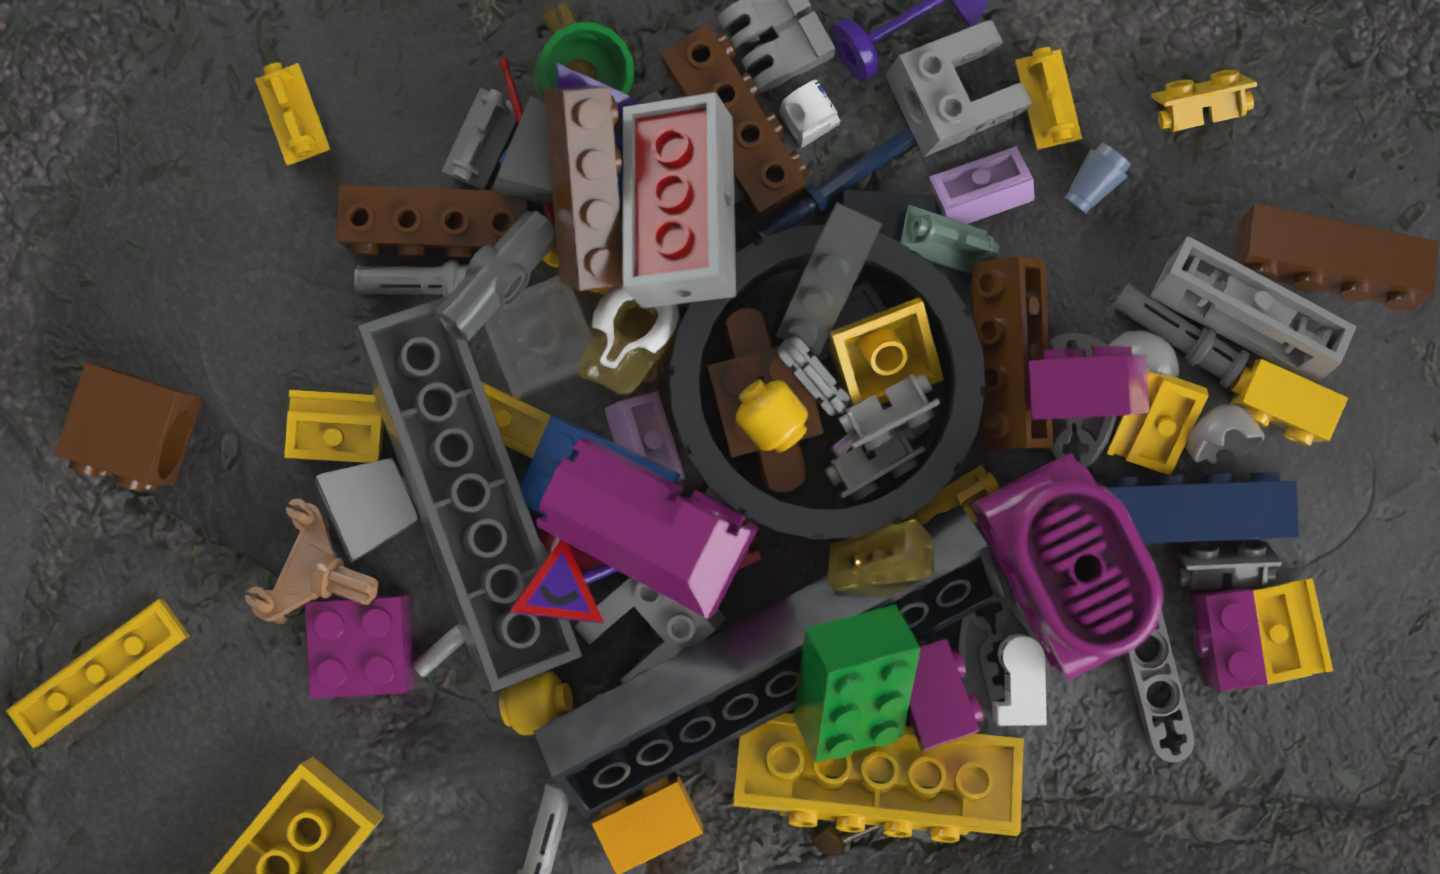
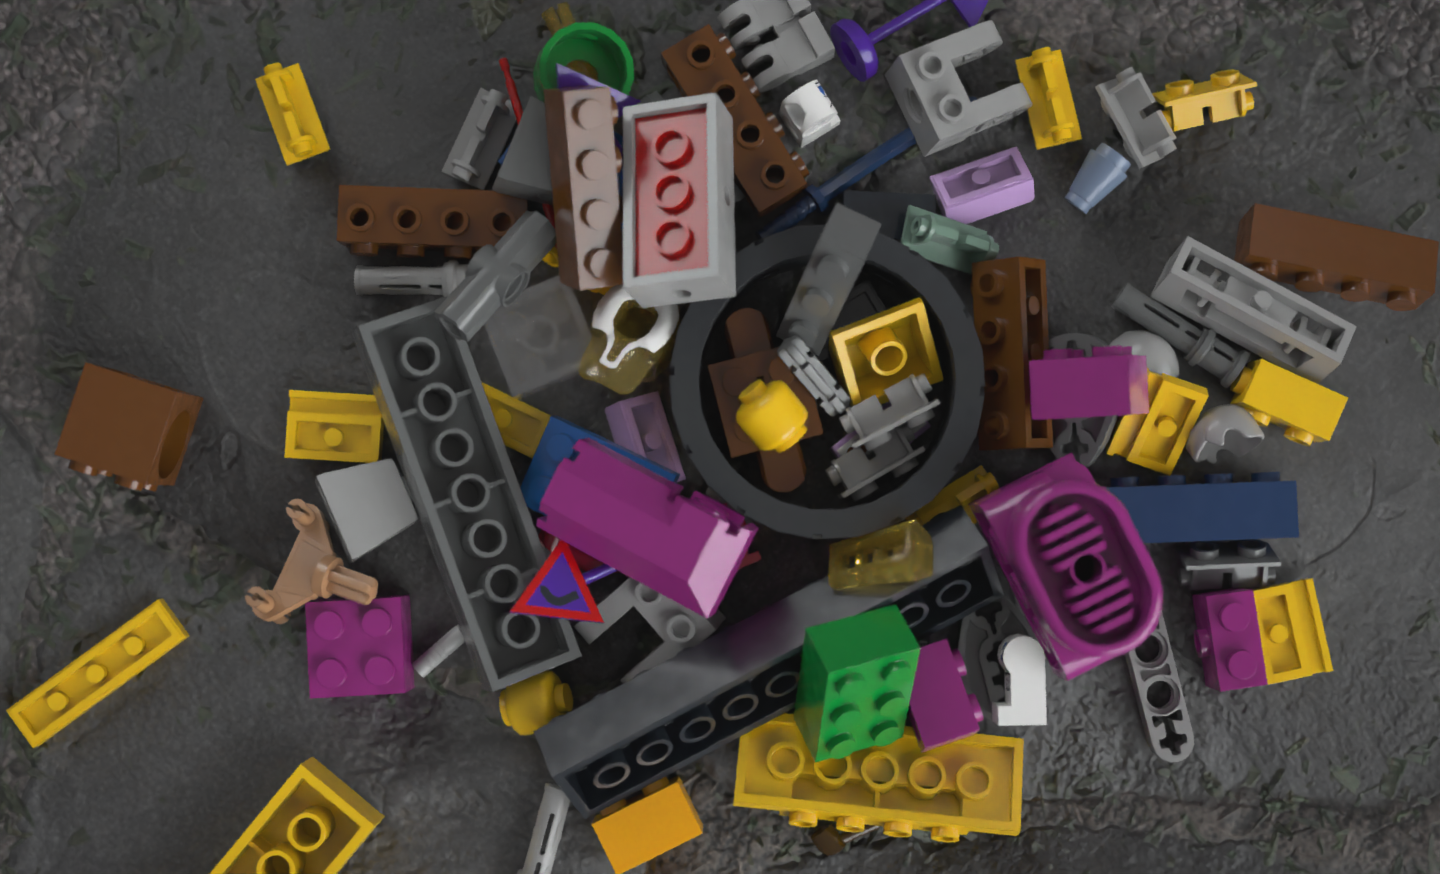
(1143, 137): none -> light grey hinge

